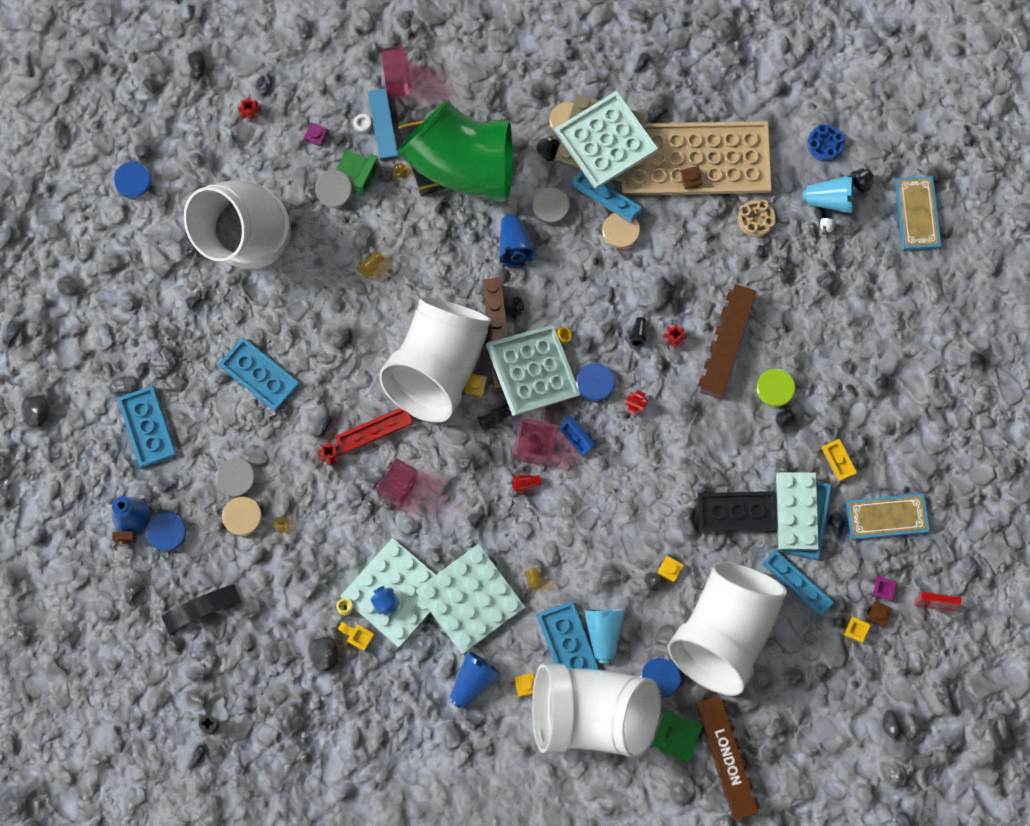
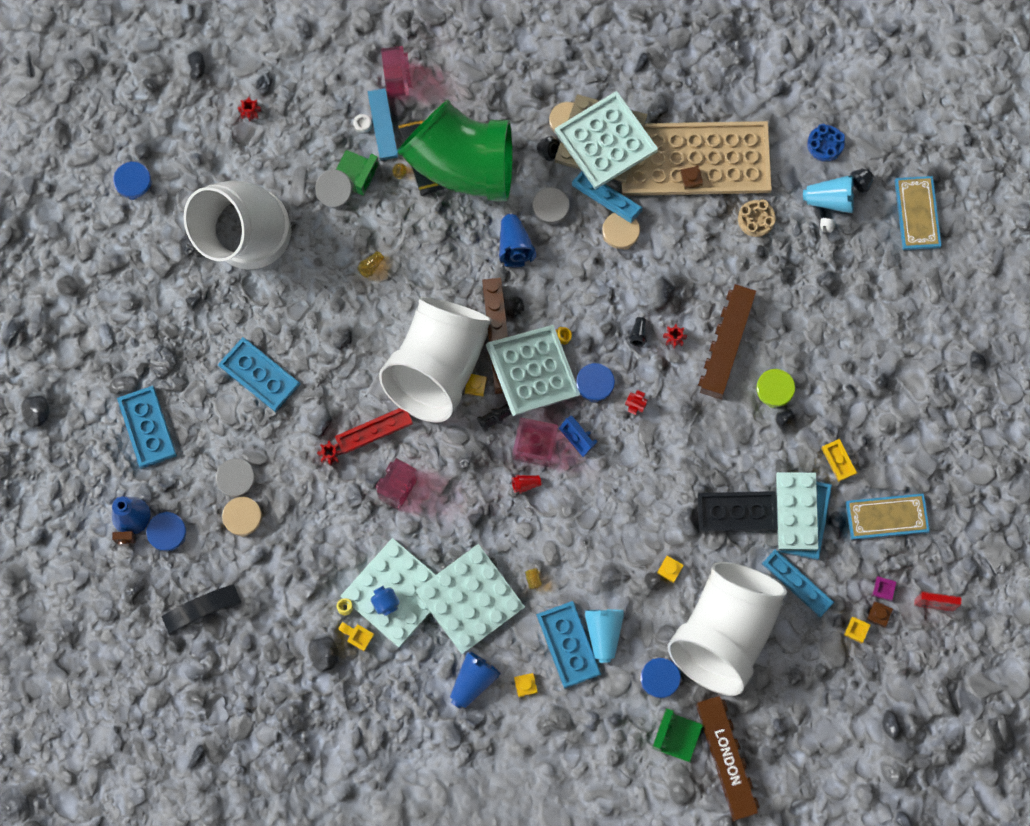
(205, 720): black bush -> none
(281, 528): clear yellow hinge -> none
(316, 134): magenta plate -> none
(594, 710): white cylinder -> none

